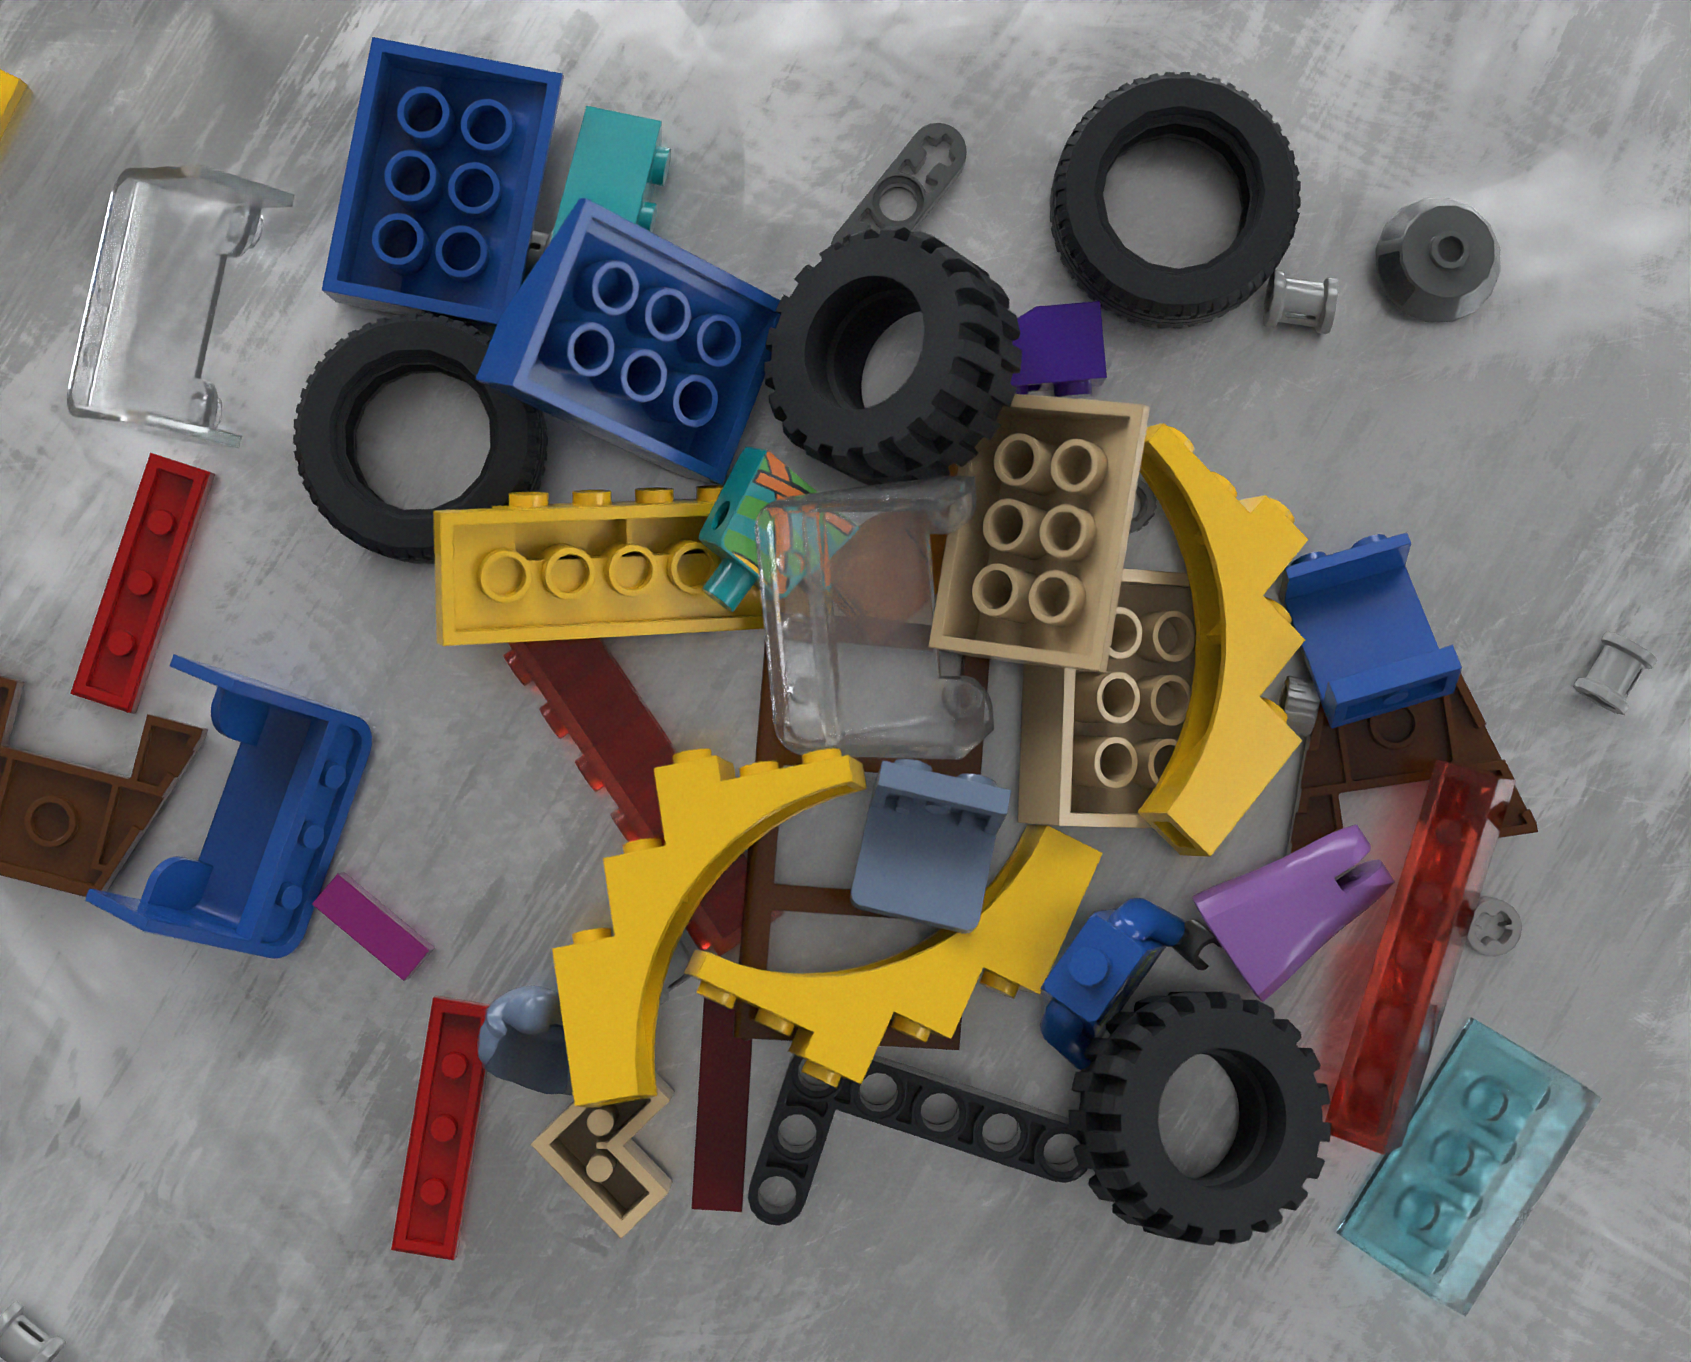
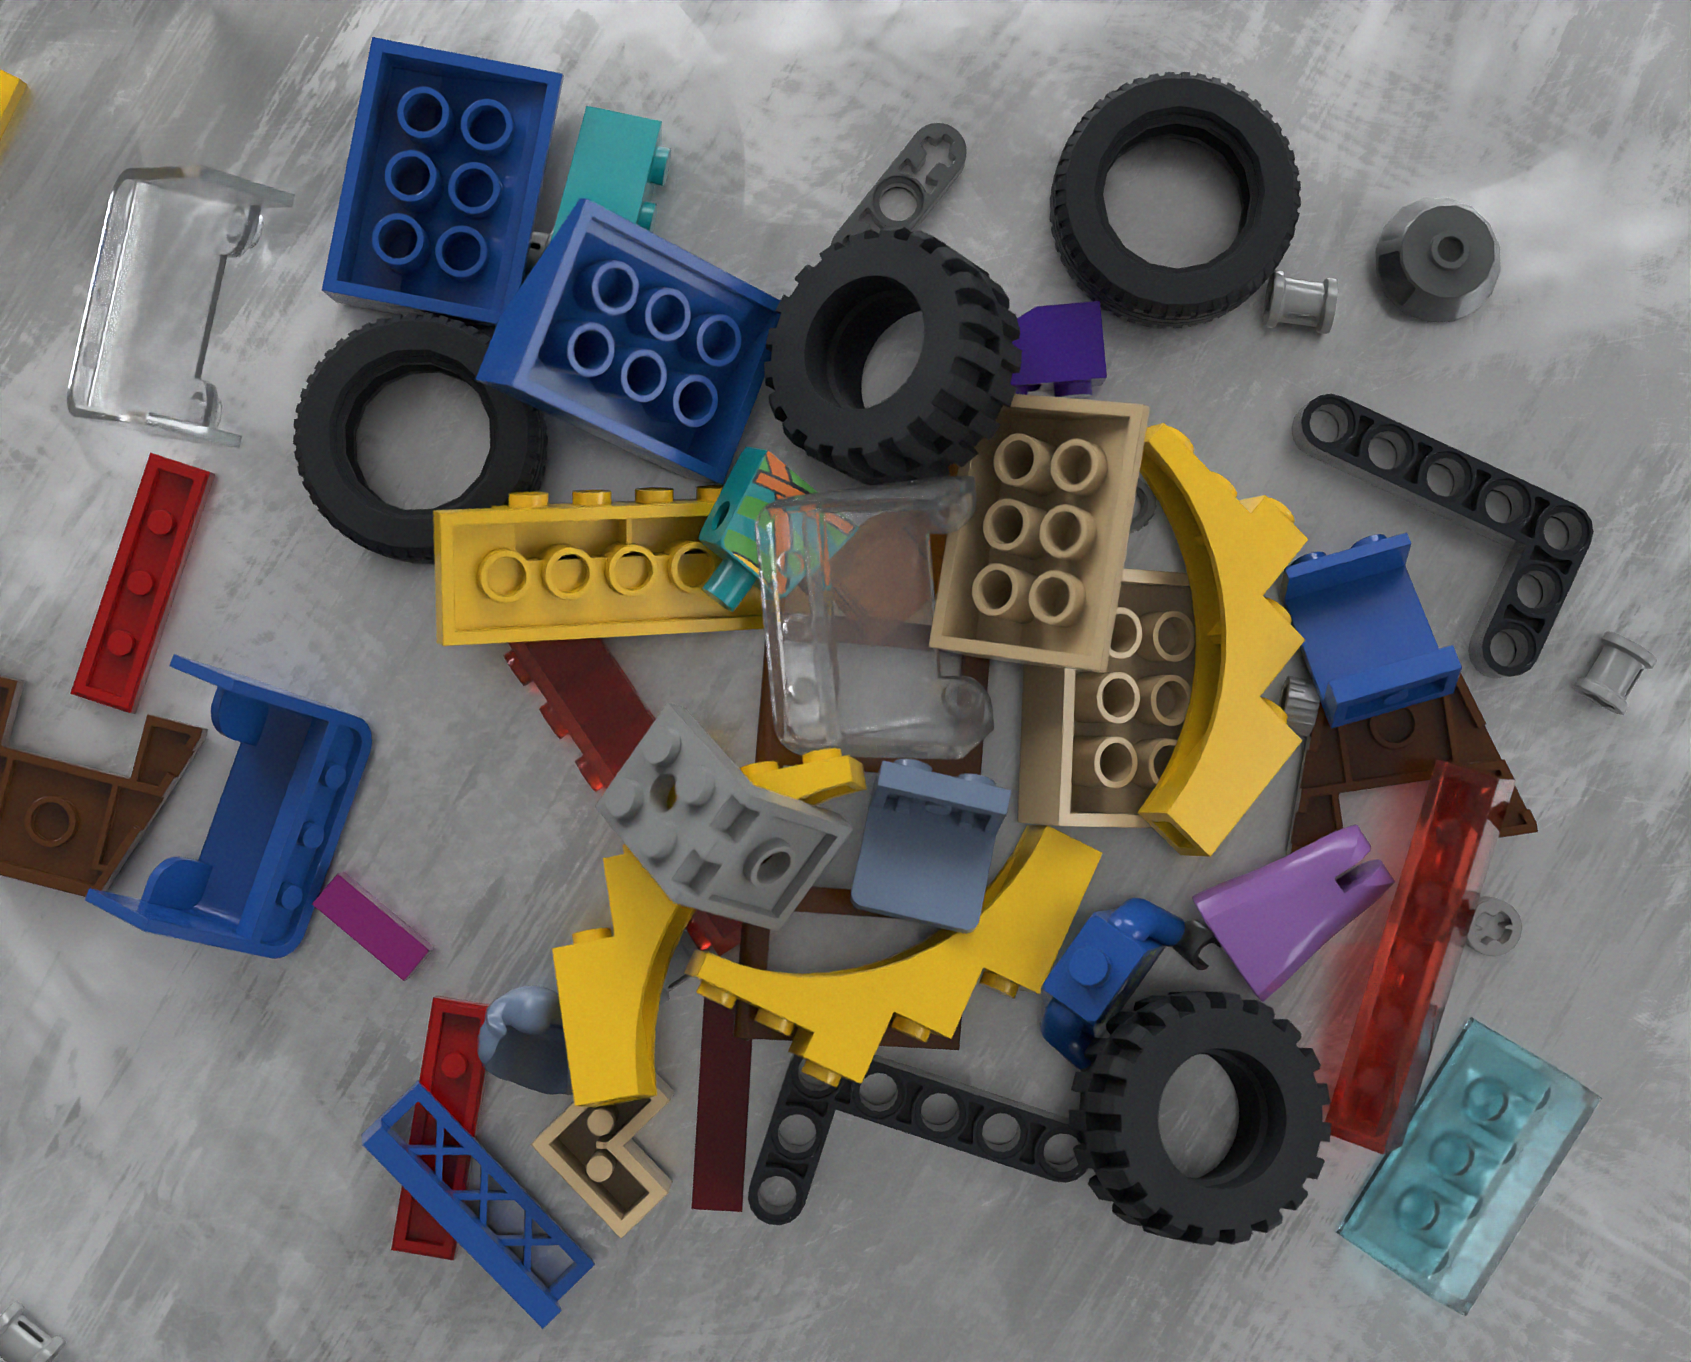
(460, 1221): none -> blue fence
(719, 829): none -> light grey bracket
(1467, 508): none -> black beam

